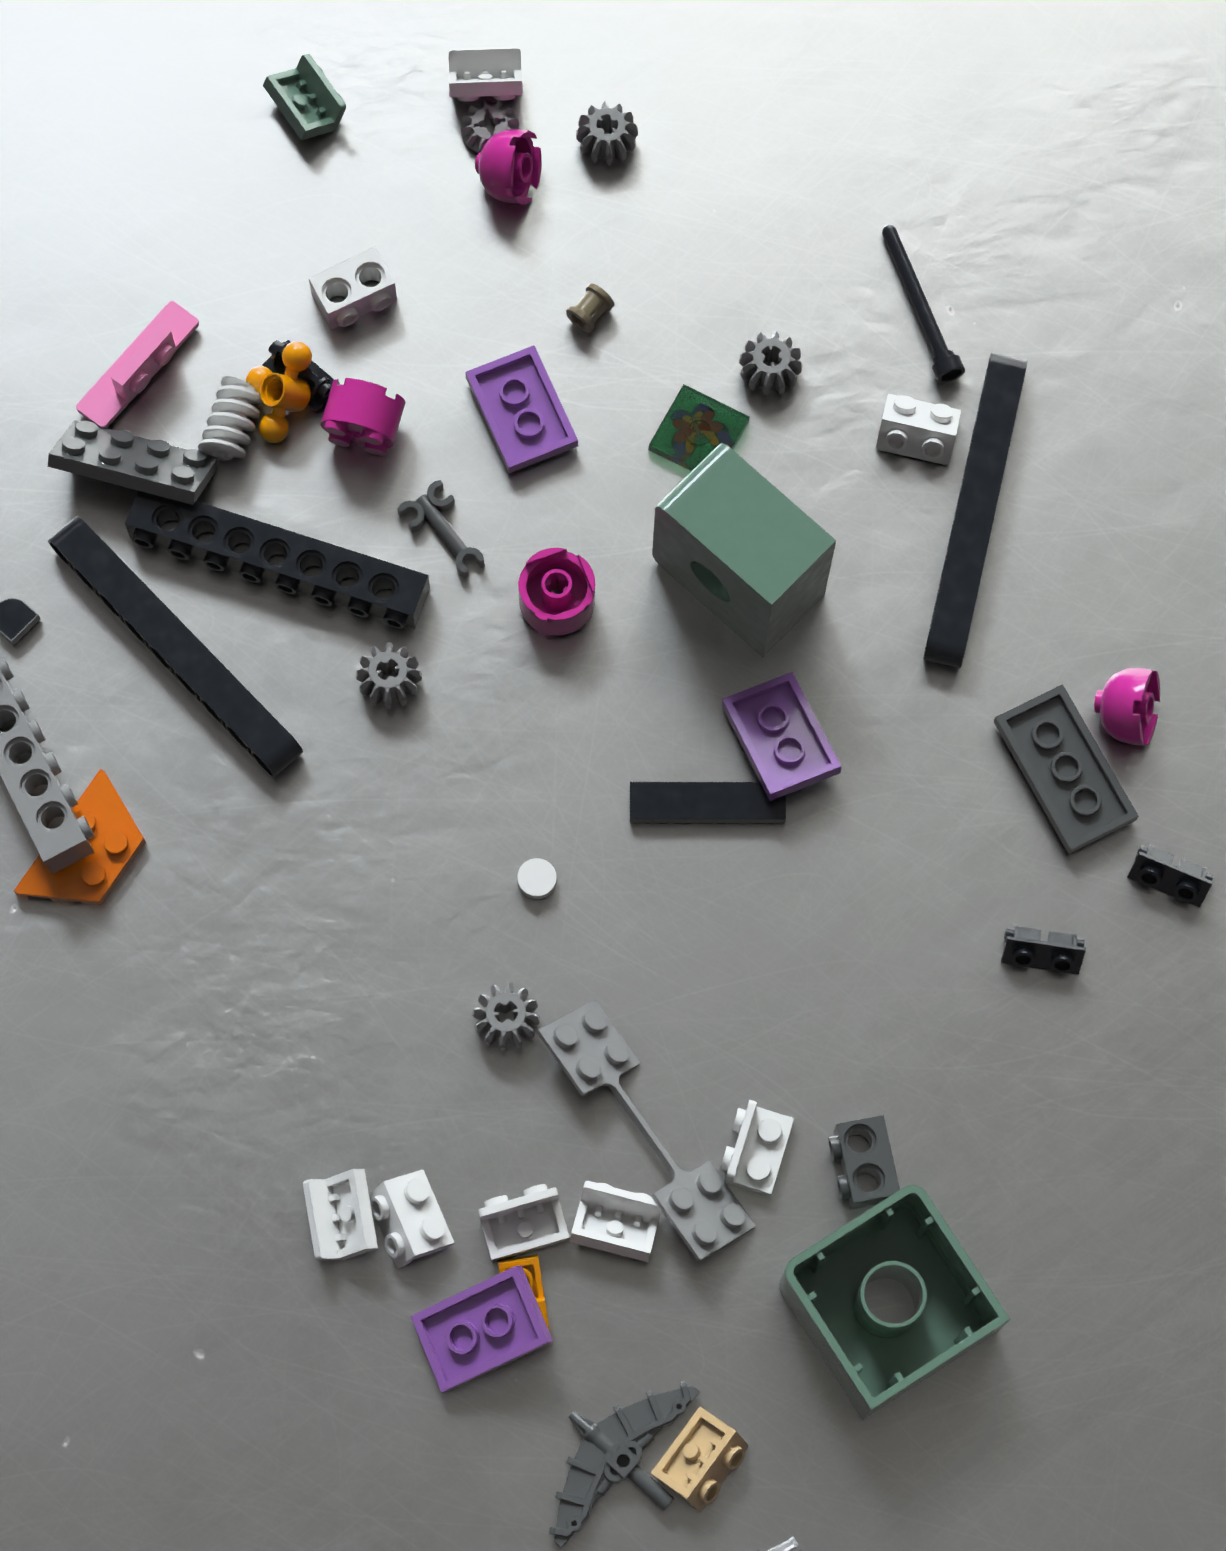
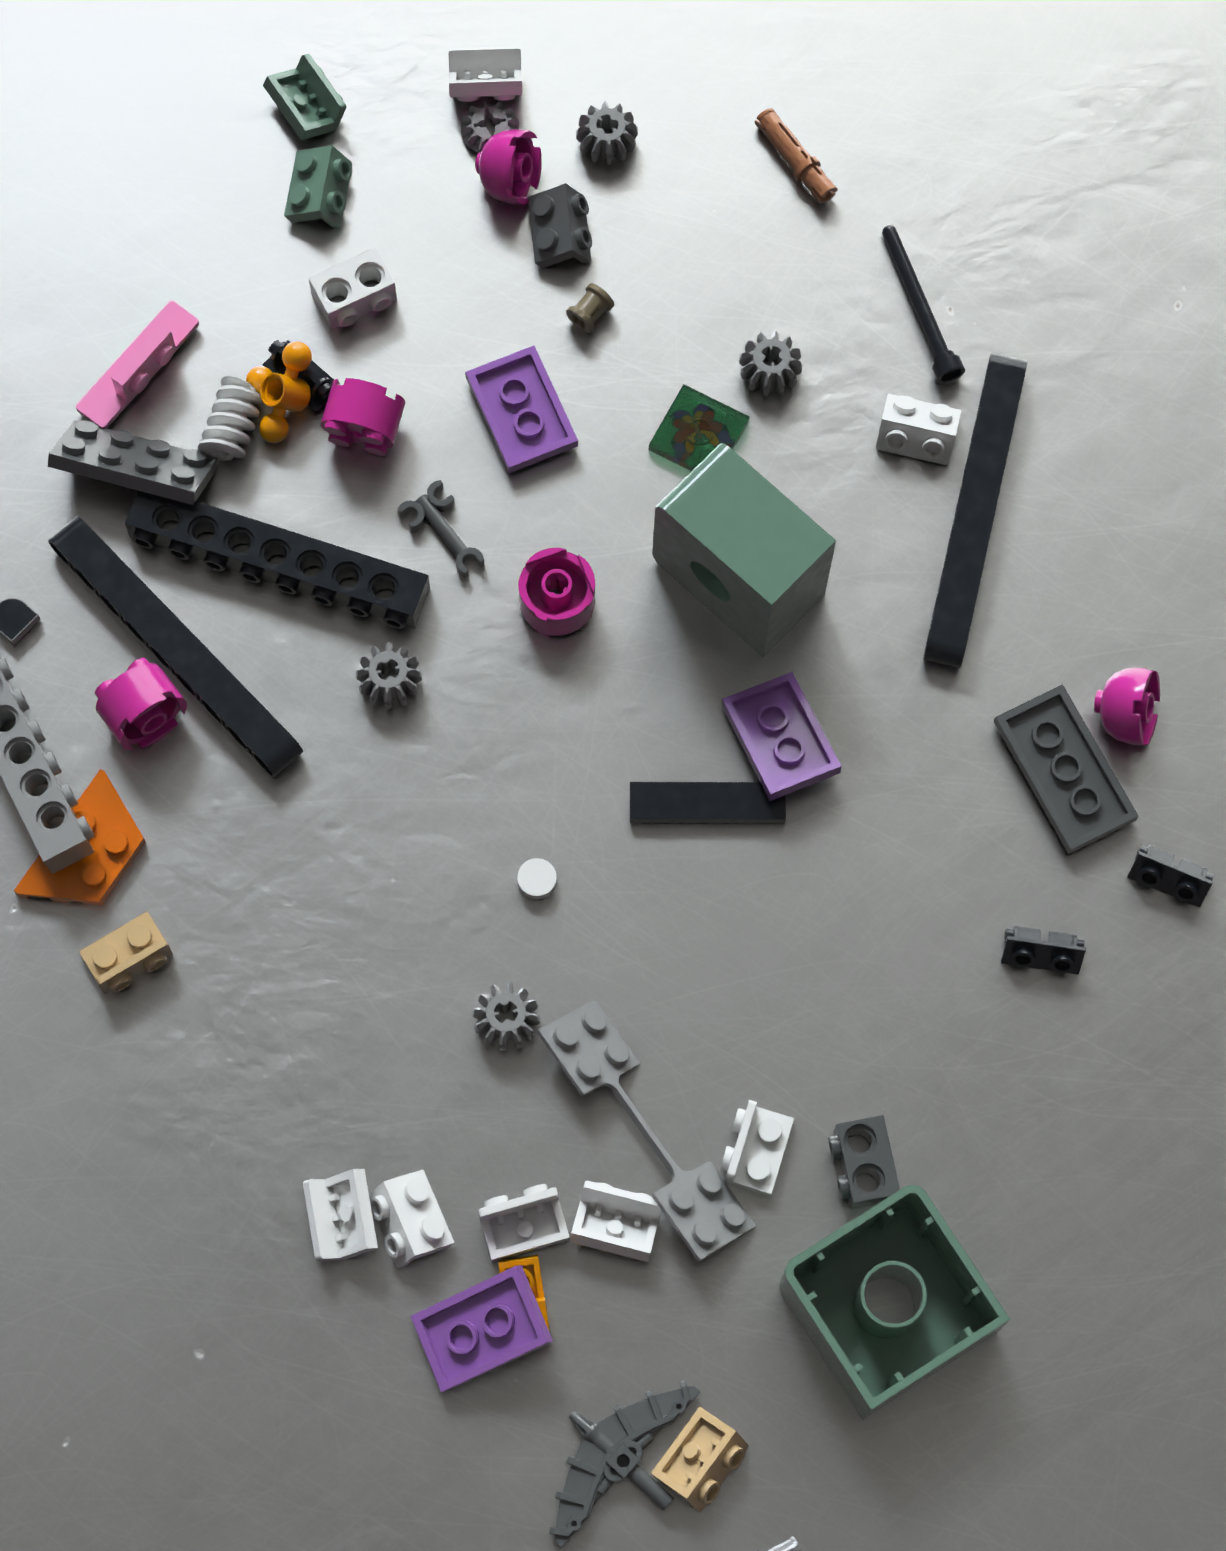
(126, 953): none -> tan bracket
(139, 704): none -> dark pink brick
(318, 186): none -> sand green bracket
(559, 226): none -> dark grey bracket
(805, 166): none -> nougat pin

